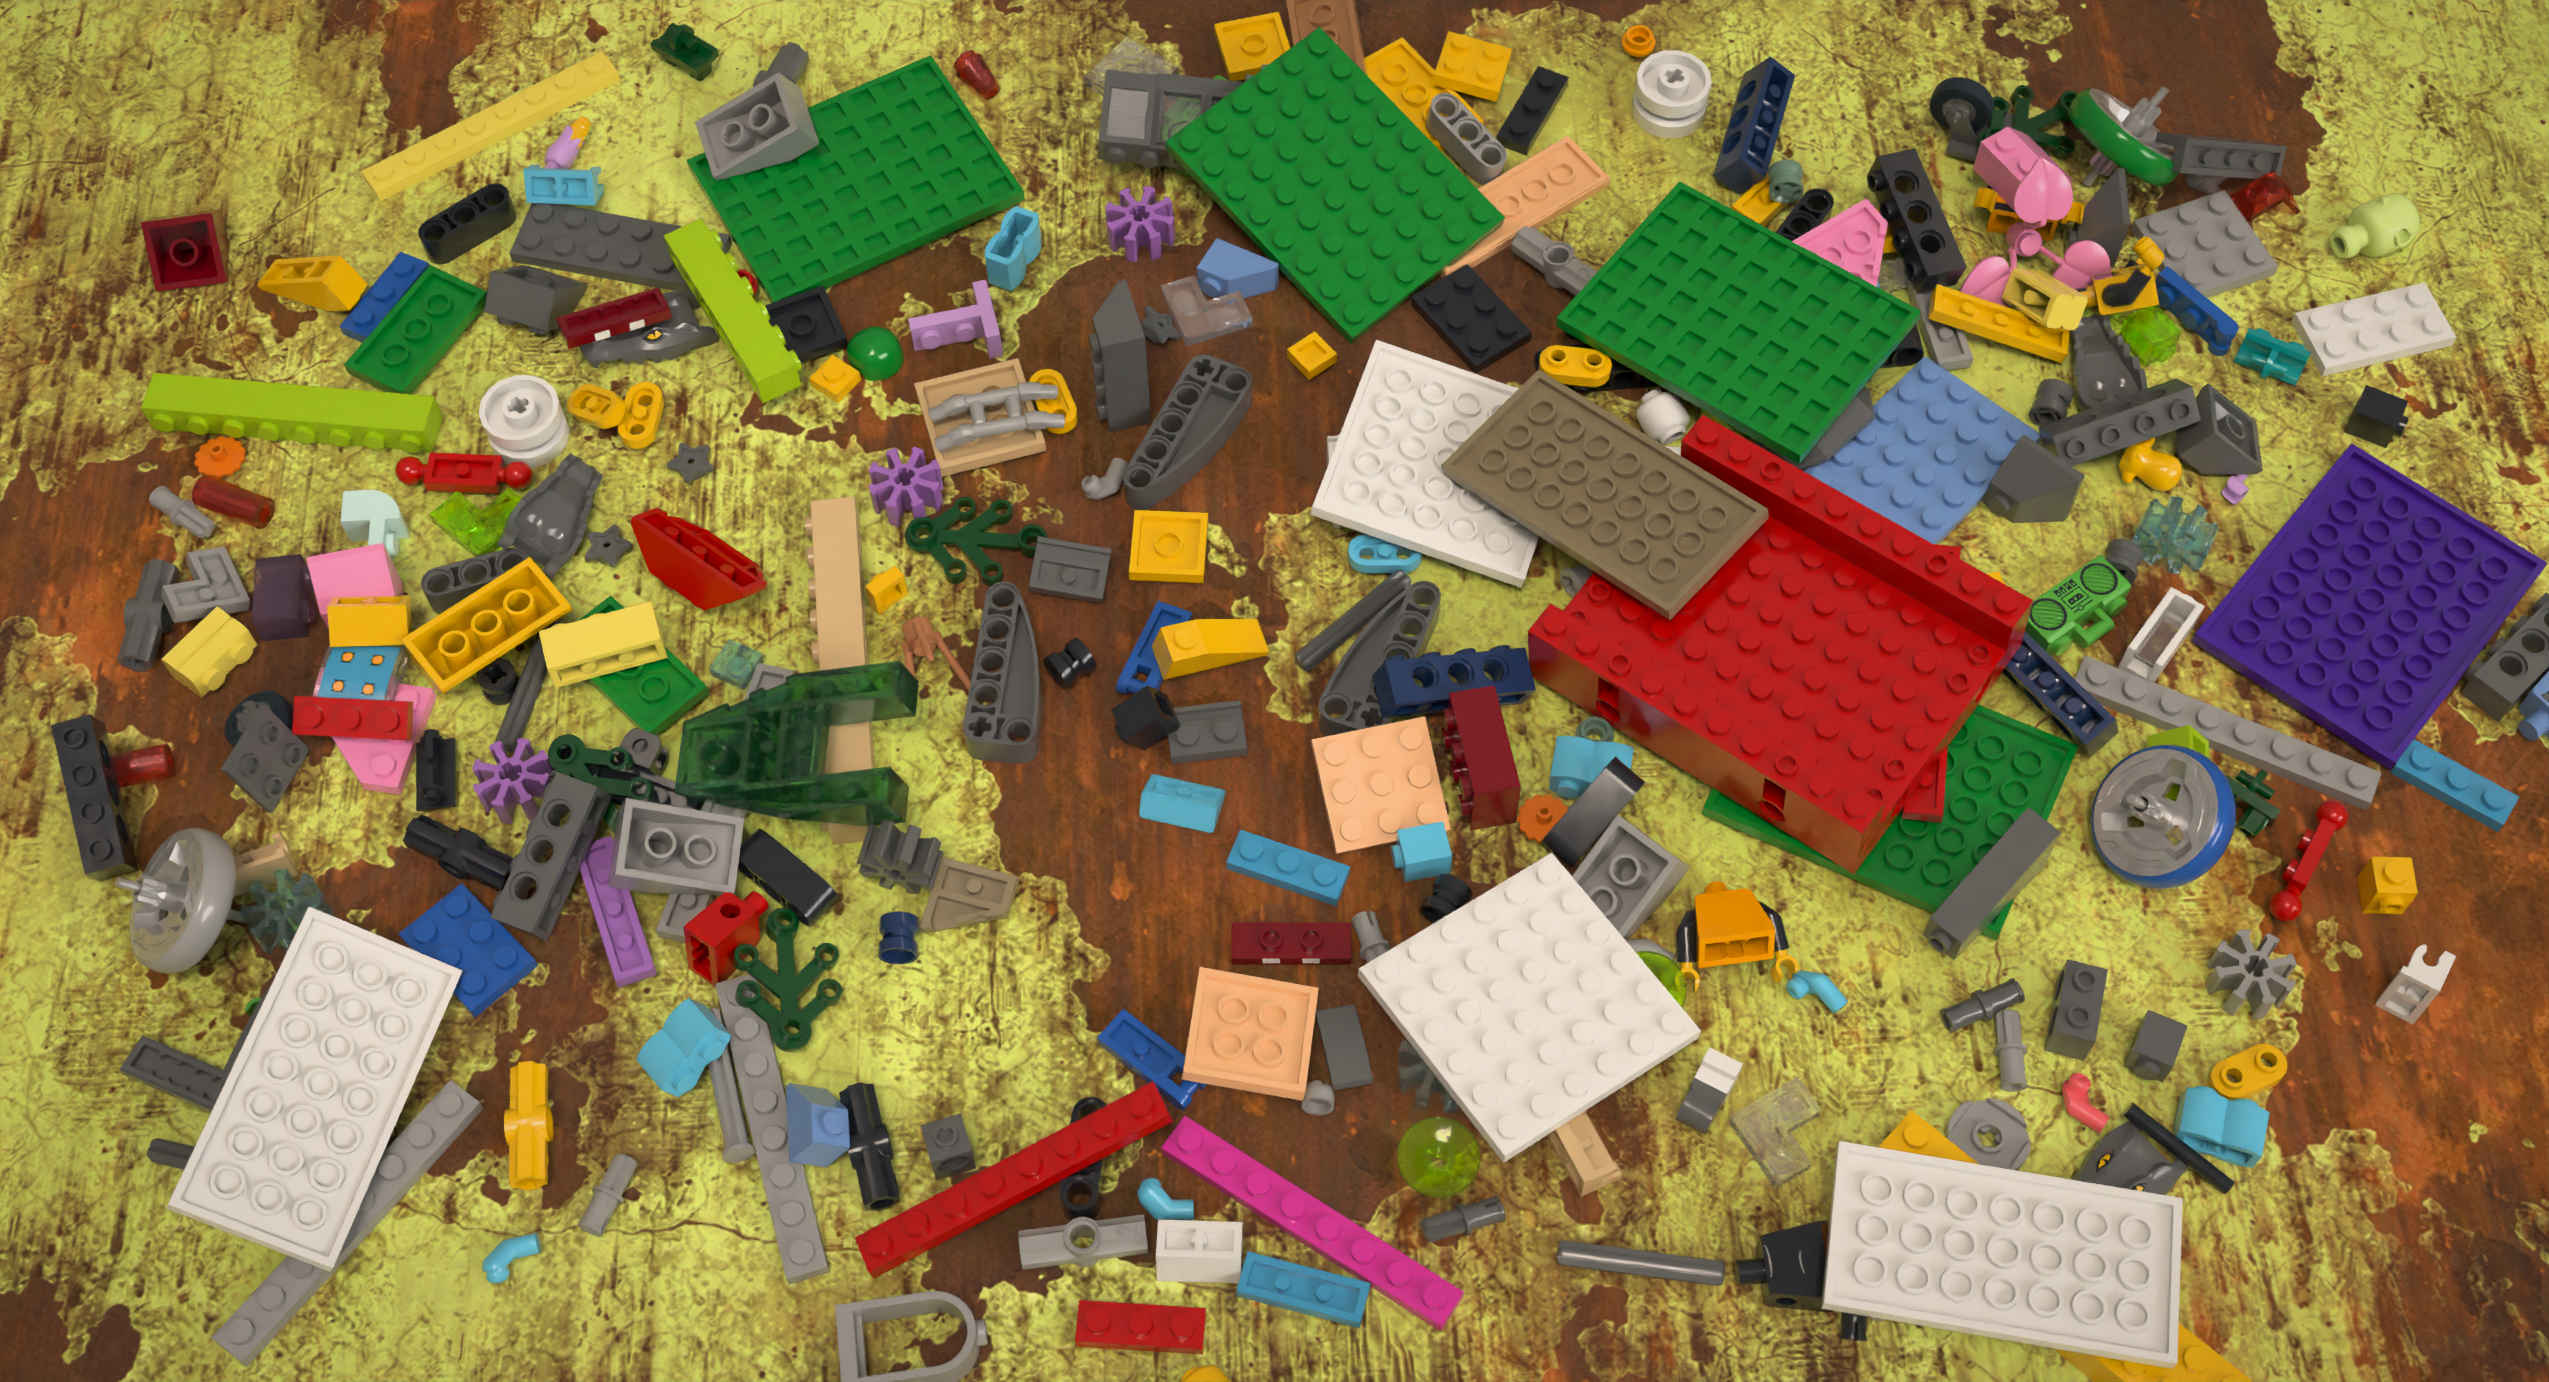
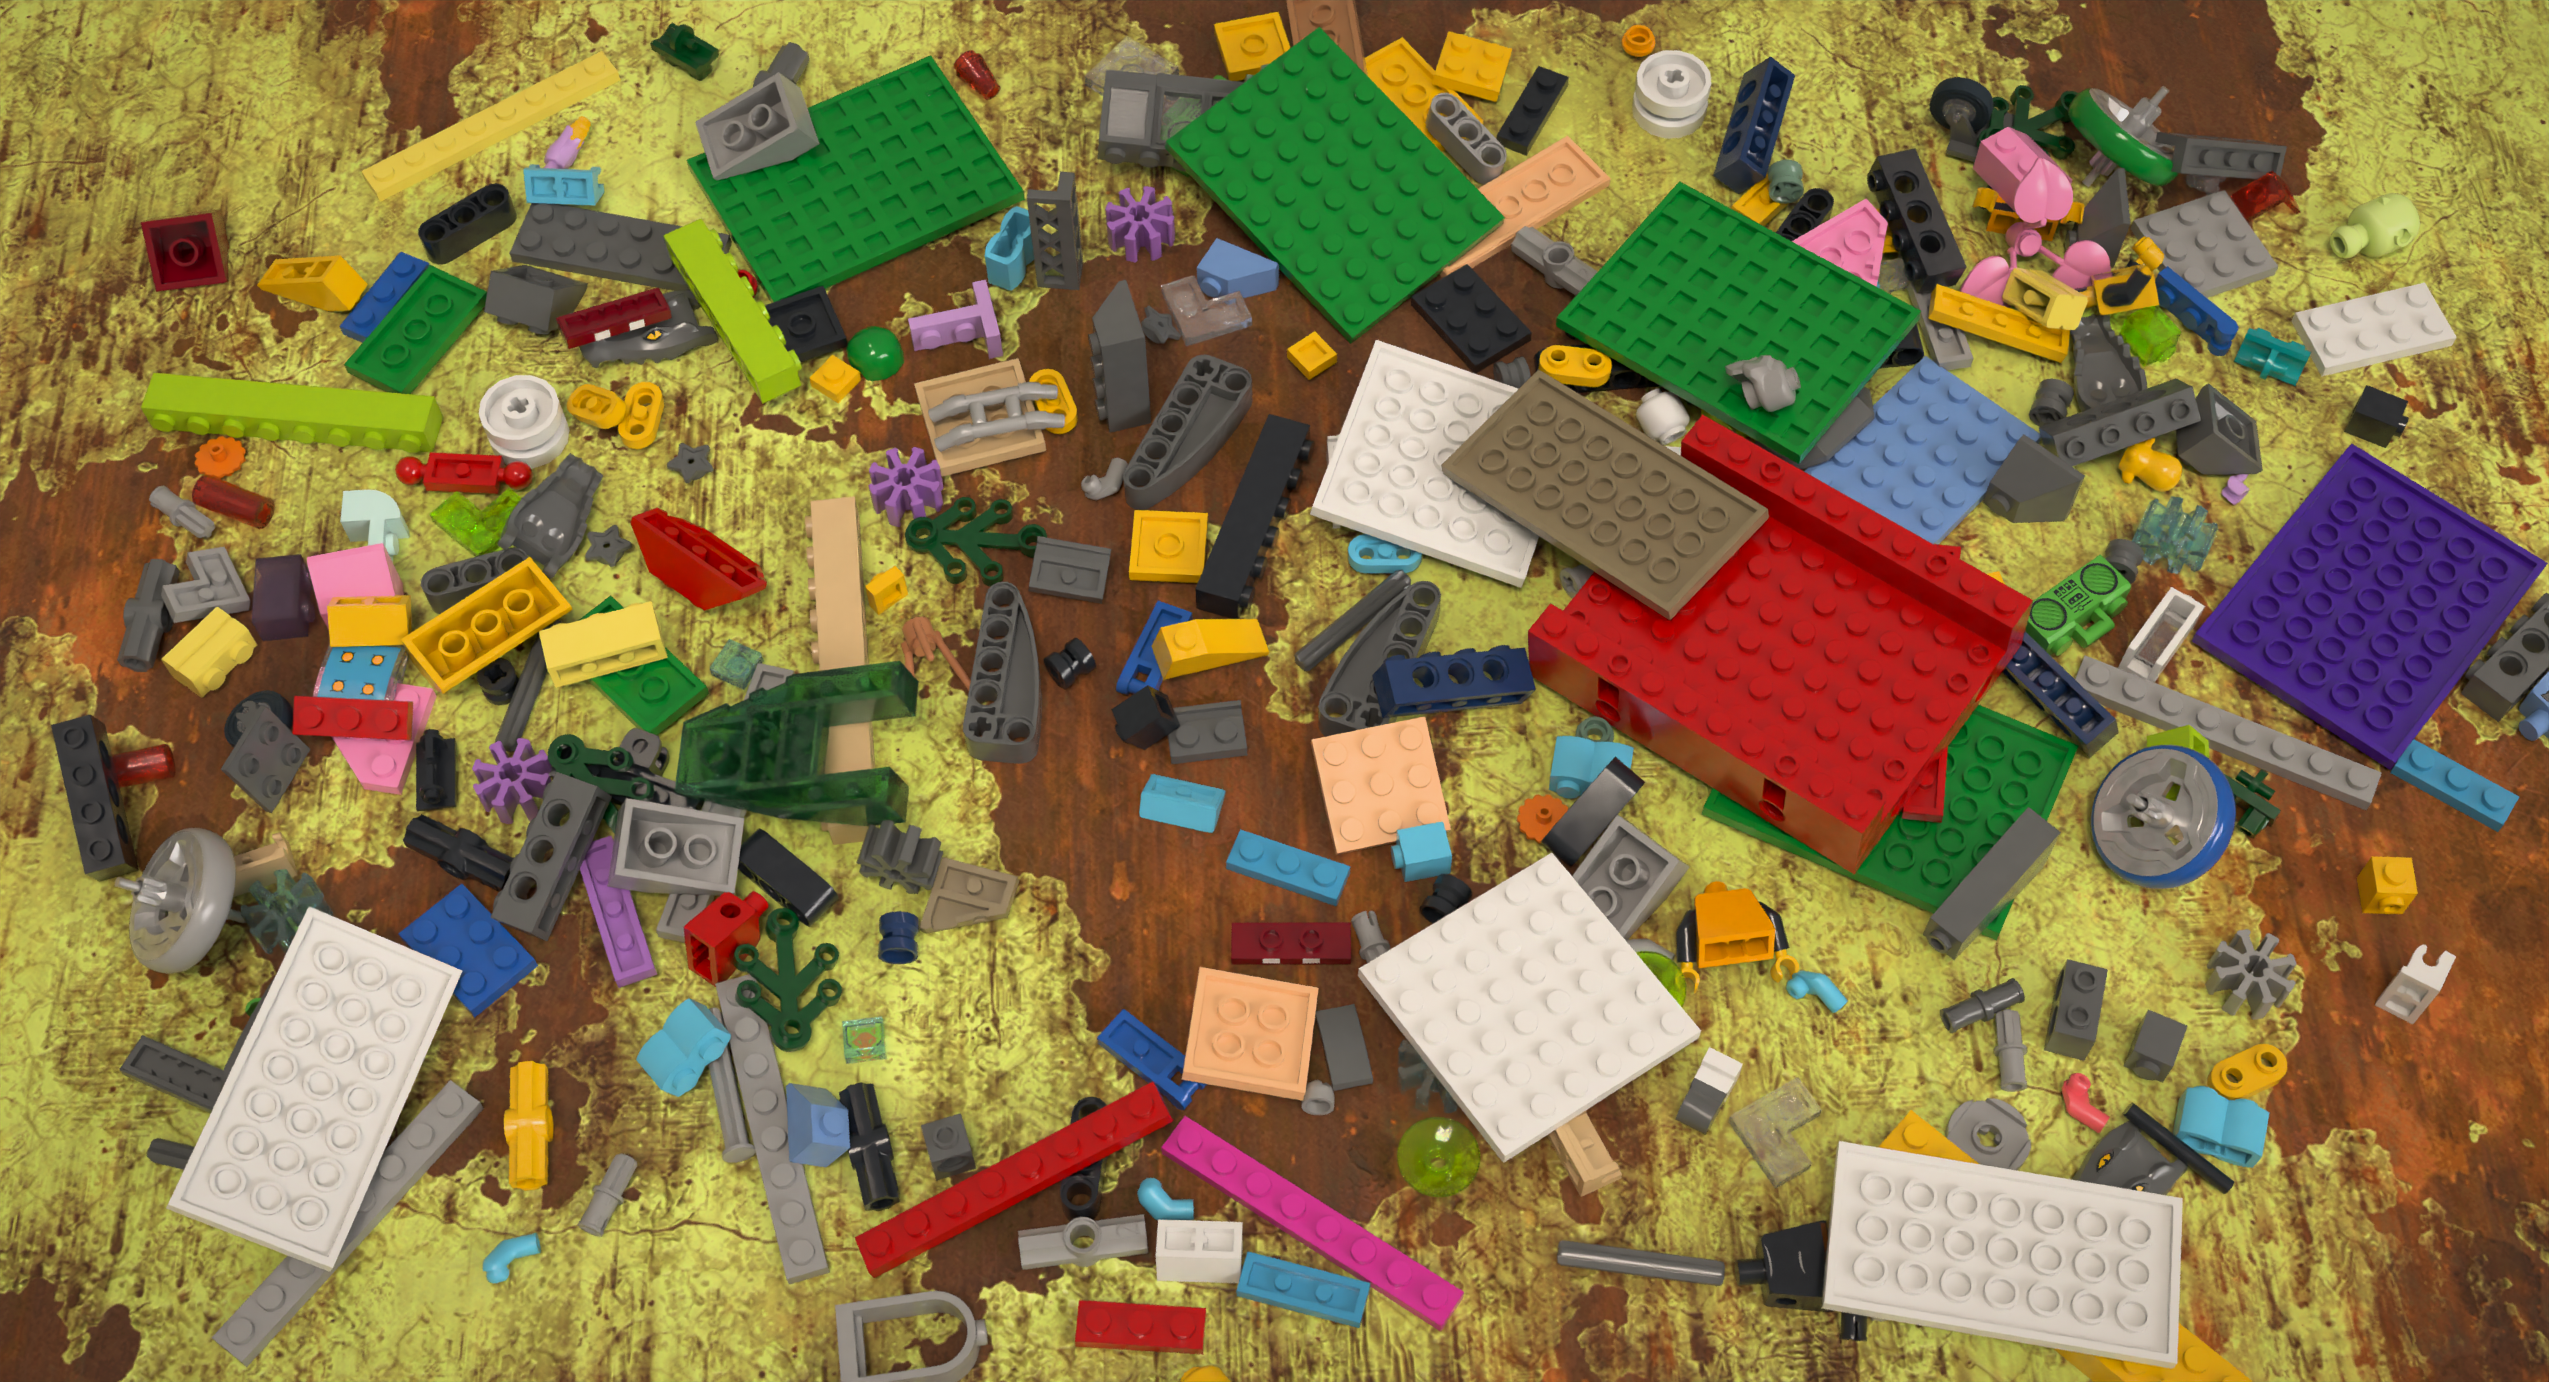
(864, 1040): none -> clear light blue tile
(1065, 240): none -> dark grey fence
(1254, 517): none -> black brick
(1463, 1219): dark grey axle -> none
(1481, 758): dark red brick -> none
(1512, 373): none -> dark grey wheel
(1766, 382): none -> light grey head
(2286, 904): red plate -> none

